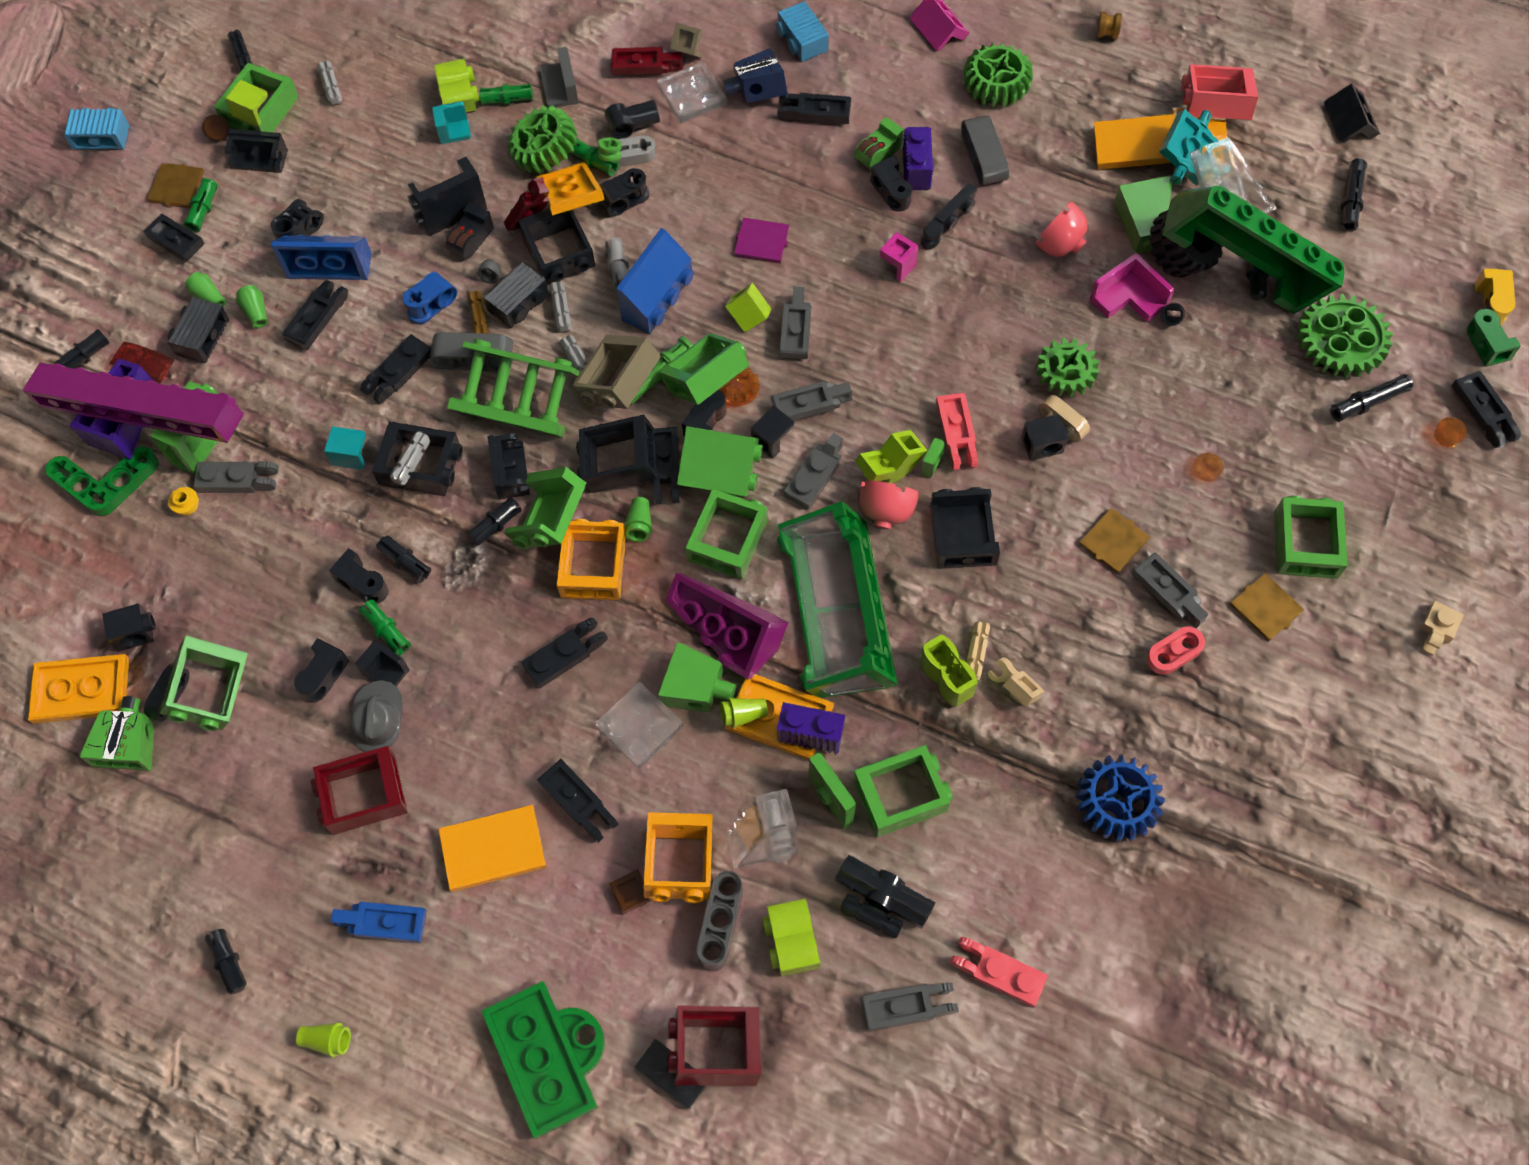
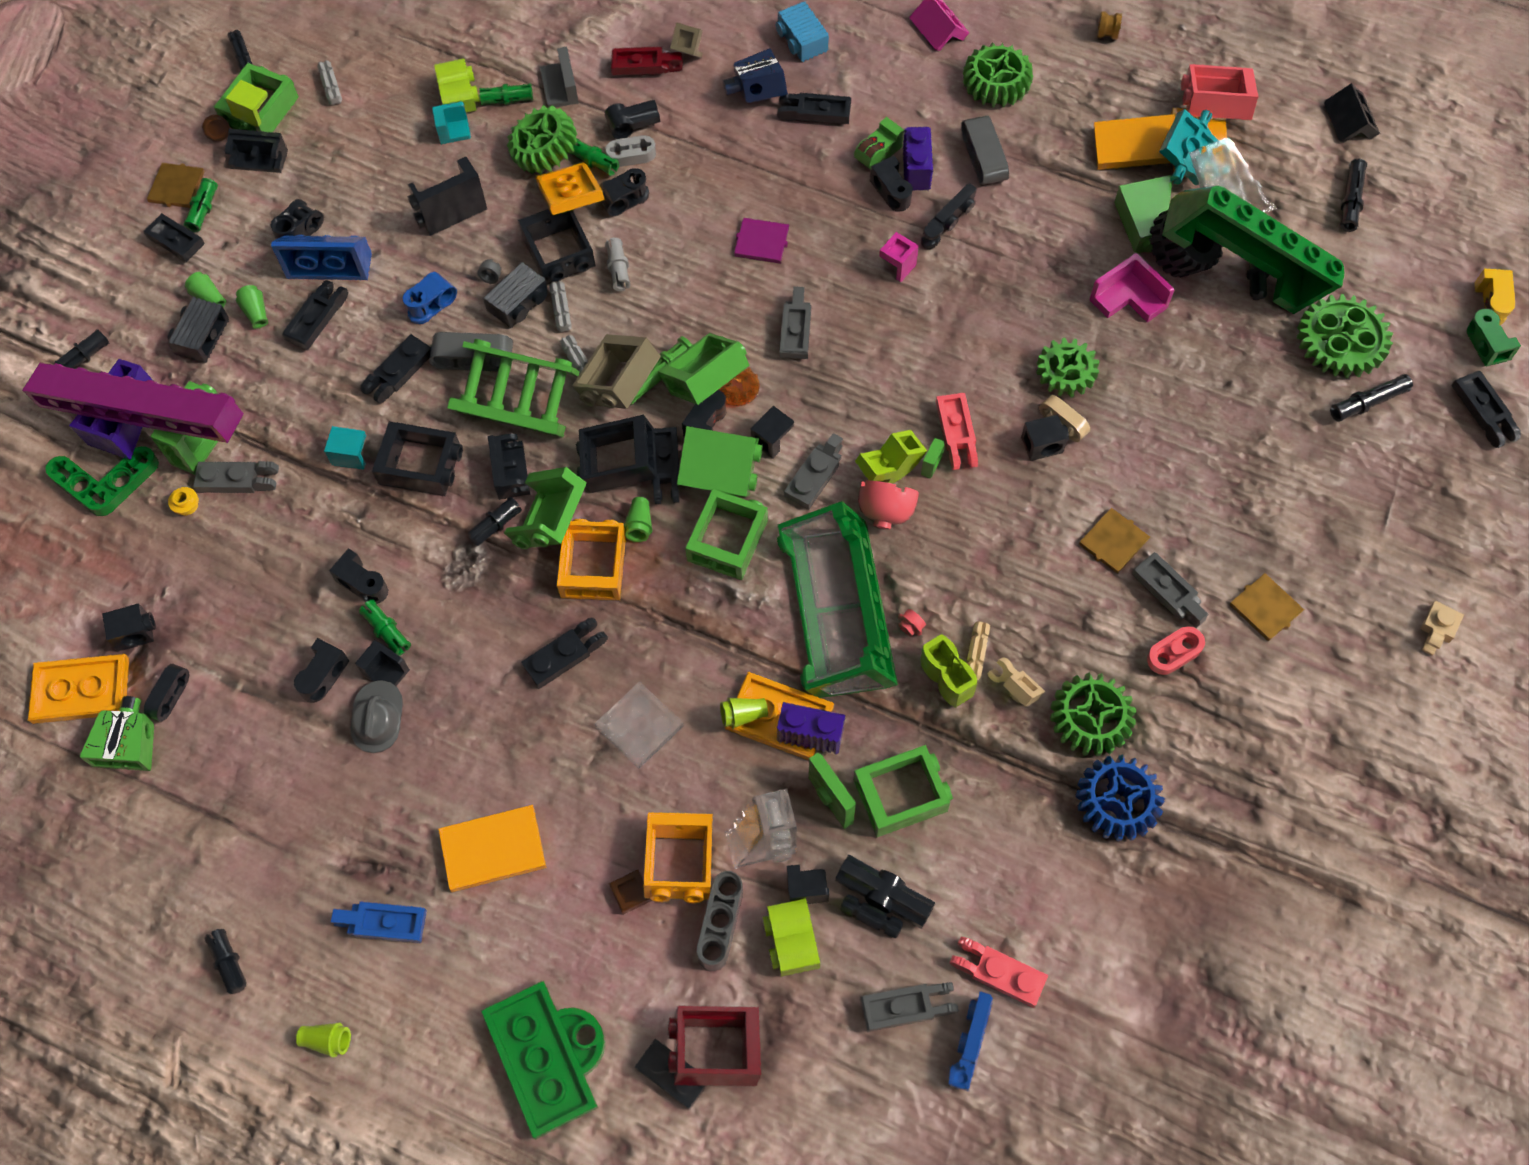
(96, 129): dark azure brick -> none
(153, 362): clear red slope -> none
(209, 654): bright green window -> none
(342, 768): dark red window -> none
(403, 558): black axle -> none
(410, 458): light grey axle -> none
(470, 231): black leg -> none
(477, 312): pearl gold axle -> none
(528, 203): dark red hinge -> none
(575, 798): black hinge -> none
(609, 149): bright green bush -> none
(654, 282): blue slope -> none
(692, 92): clear plate -> none
(693, 681): bright green torso -> none
(732, 627): magenta wedge -> none
(748, 307): lime panel -> none
(807, 884): none -> black panel
(812, 399): dark grey hinge -> none
(911, 623): none -> coral plate
(963, 528): black panel -> none
(970, 1044): none -> blue hinge
(1064, 233): coral cylinder -> none
(1115, 709): none -> bright green gear
(1172, 320): black hinge -> none
(1208, 467): clear orange tile -> none
(1308, 563): bright green window -> none
(1450, 432): clear orange tile -> none

